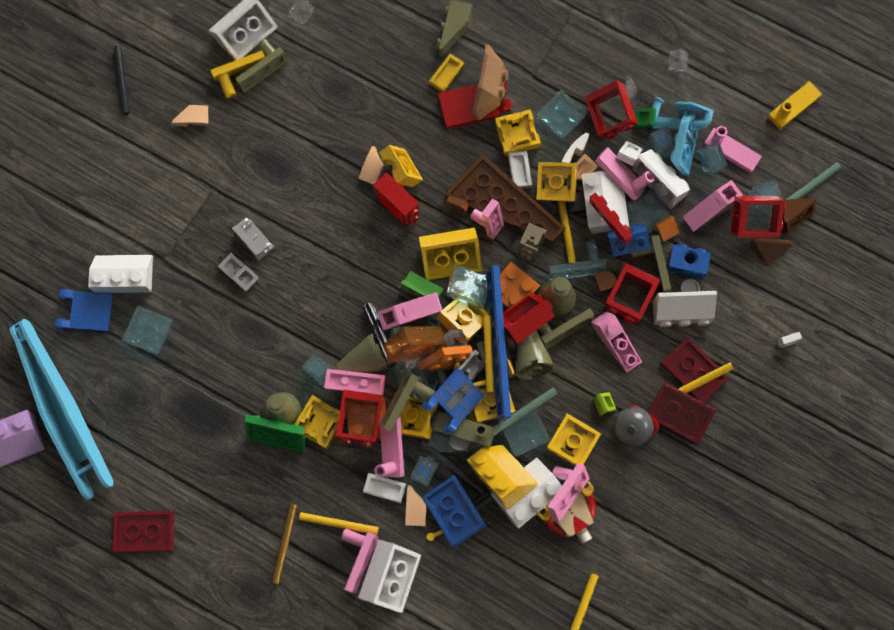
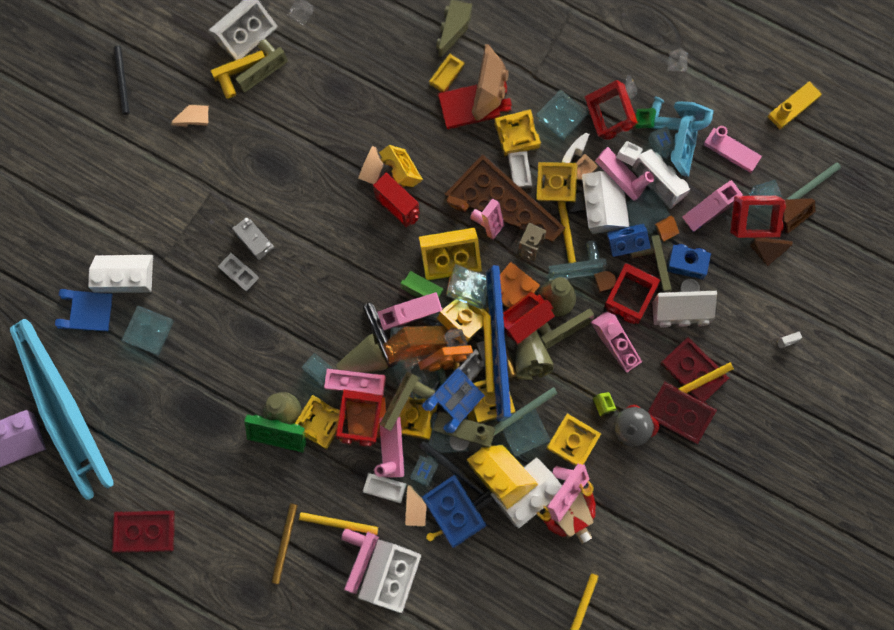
(611, 218): red plate -> none
(712, 158): clear light blue brick -> none

